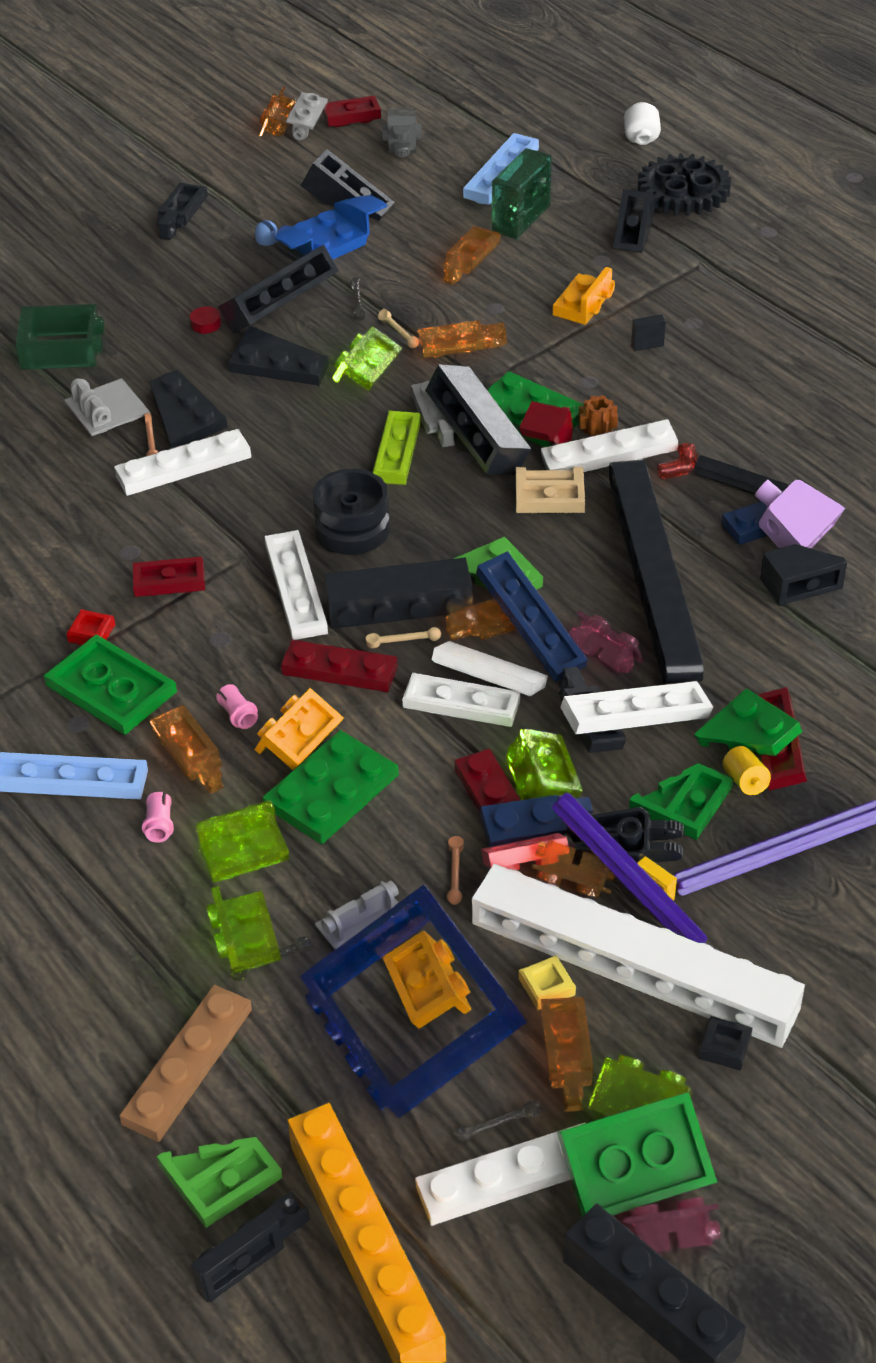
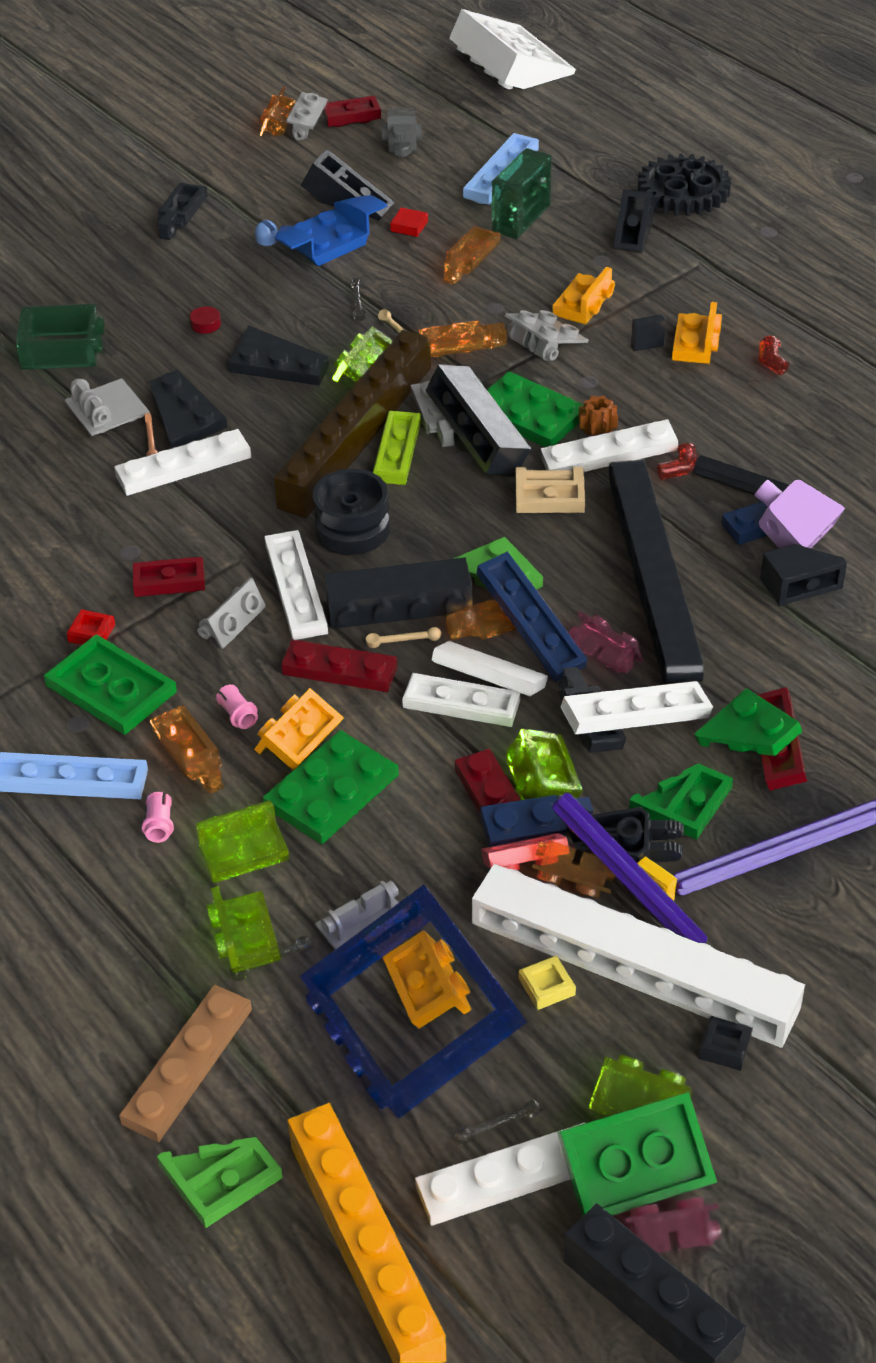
(233, 614): none -> light grey hinge
(248, 1247): black hinge -> none
(278, 289): black brick -> none
(353, 421): none -> dark brown brick
(409, 222): none -> red tile
(455, 845): nougat hinge -> none
(507, 51): none -> white slope
(541, 332): none -> light grey hinge
(547, 423): dark red tile -> none
(567, 1048): clear orange hinge -> none
(642, 123): white head -> none
(697, 336): none -> light orange bracket
(746, 770): yellow piece -> none
(768, 355): none -> clear red arm

